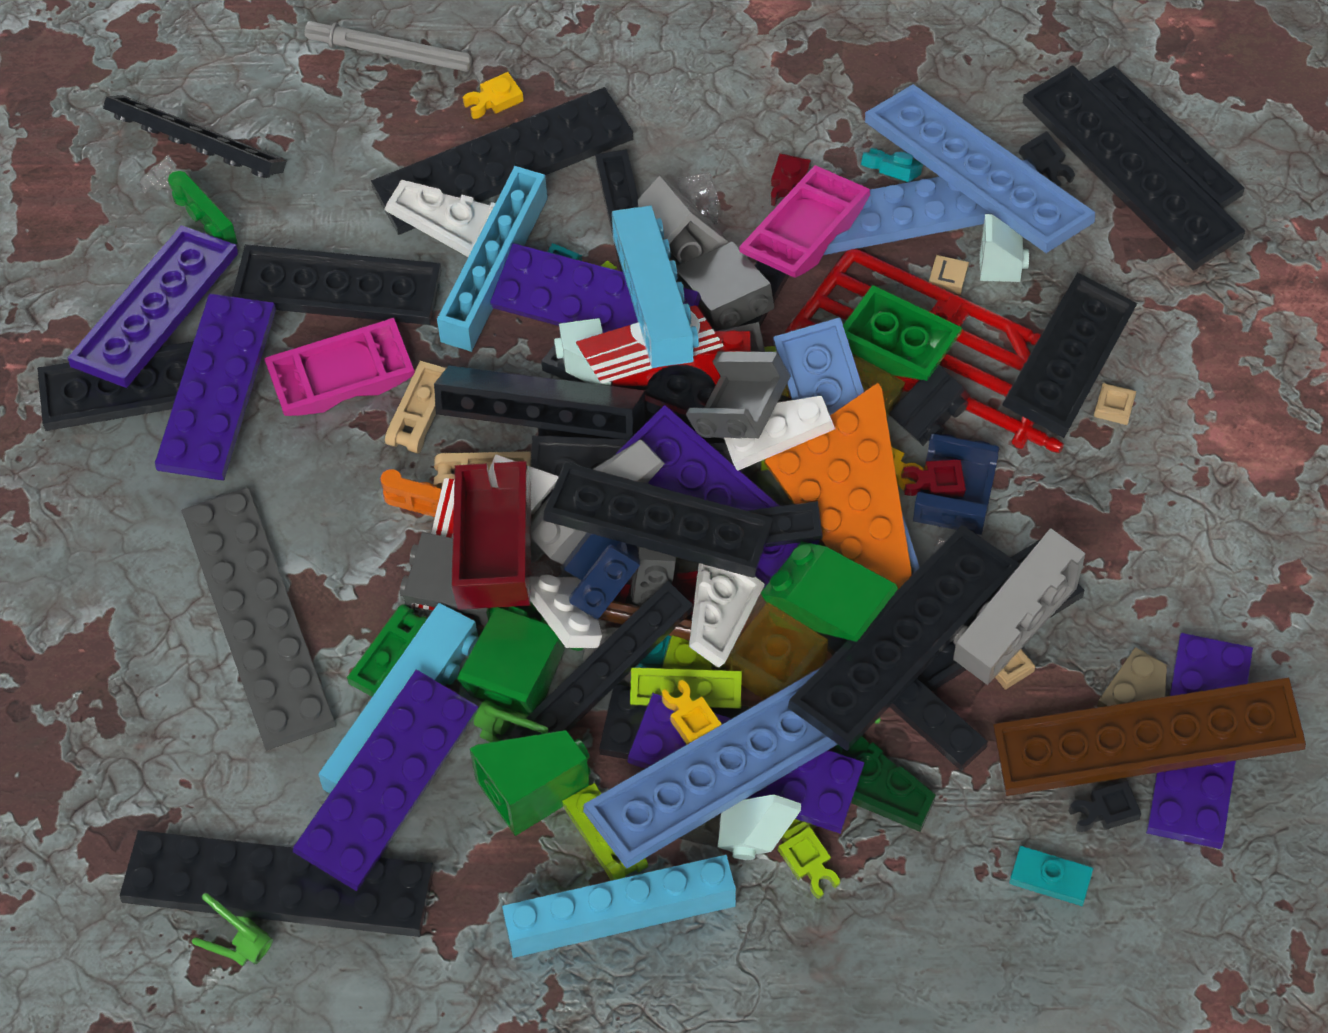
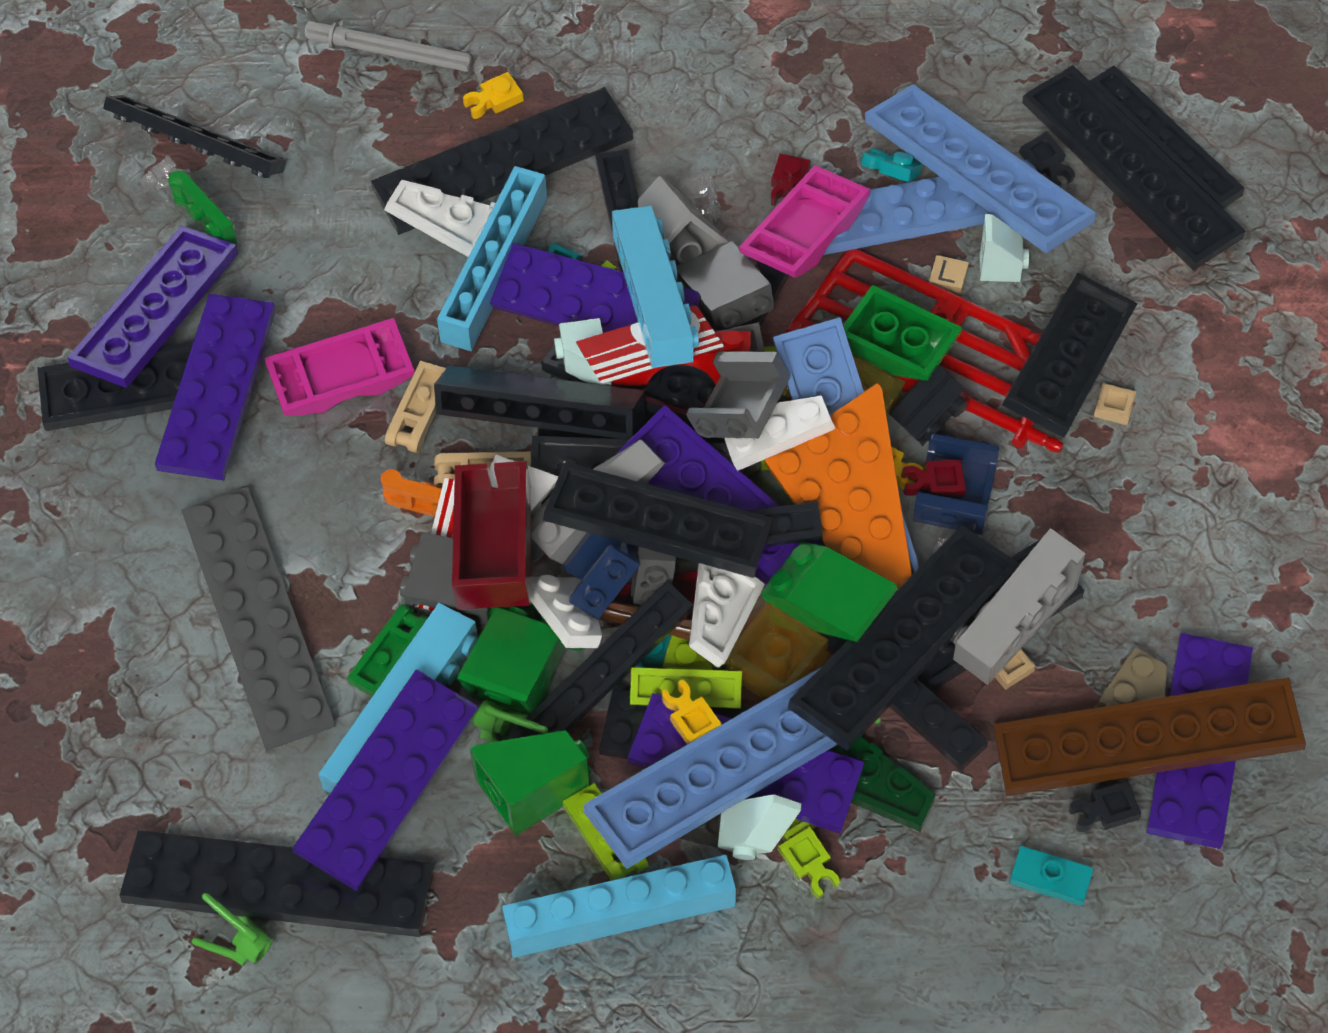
(339, 284): black plate -> none

